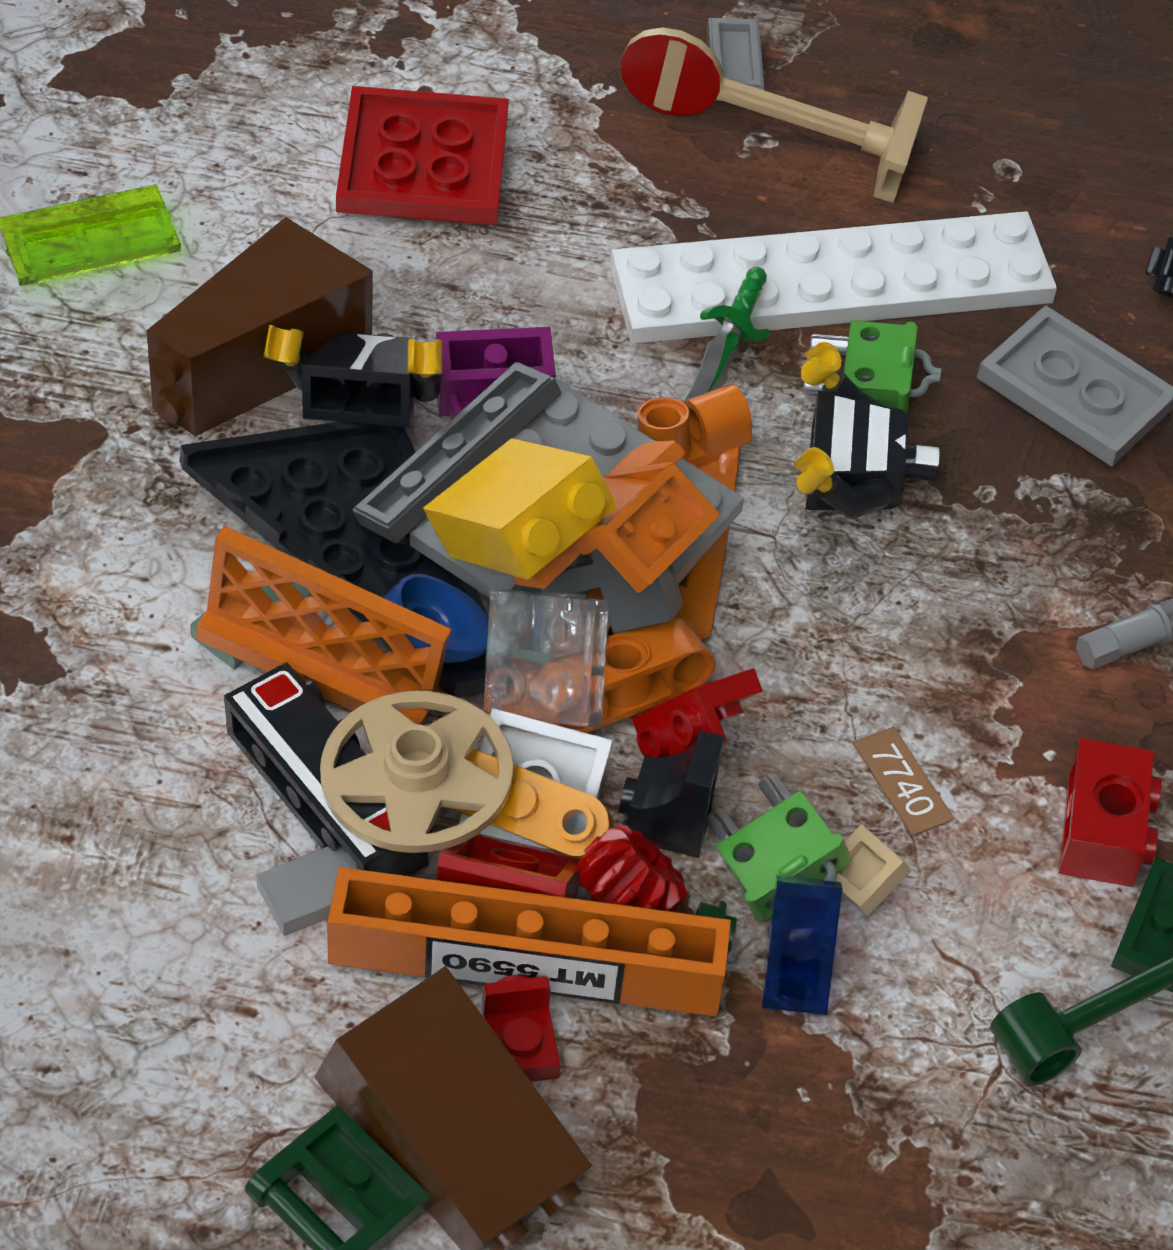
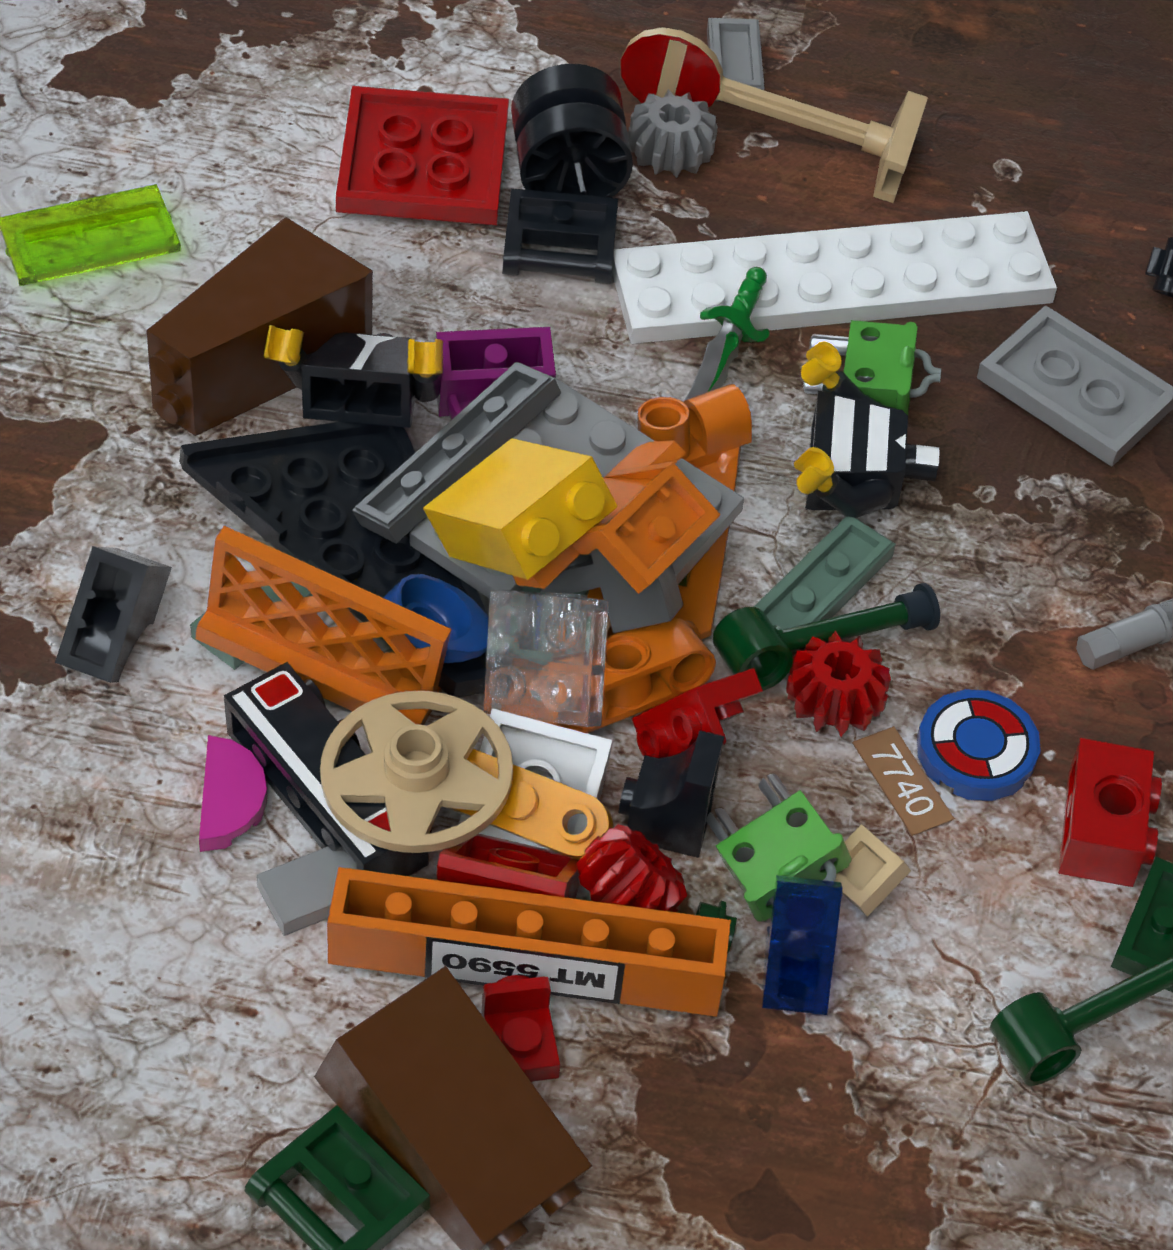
(111, 611): none -> black arch
(231, 793): none -> dark pink tile
(560, 222): none -> black plate
(571, 132): none -> black wheel
(672, 133): none -> light grey gear
(751, 641): none -> dark green piece
(827, 575): none -> sand green tile
(838, 683): none -> red gear
(978, 744): none -> tile

